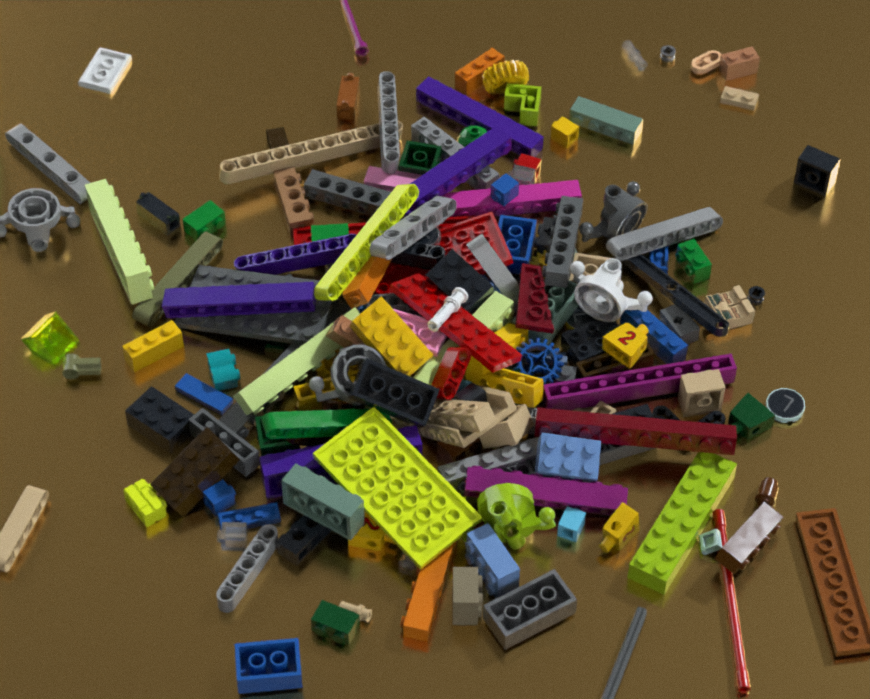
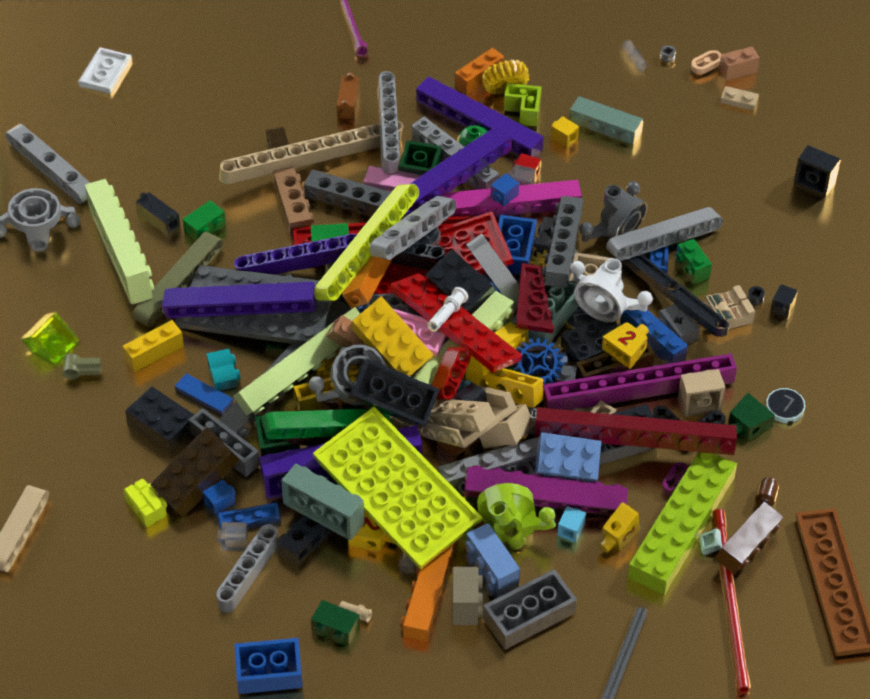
(671, 477): none -> magenta beam
(784, 300): none -> black brick

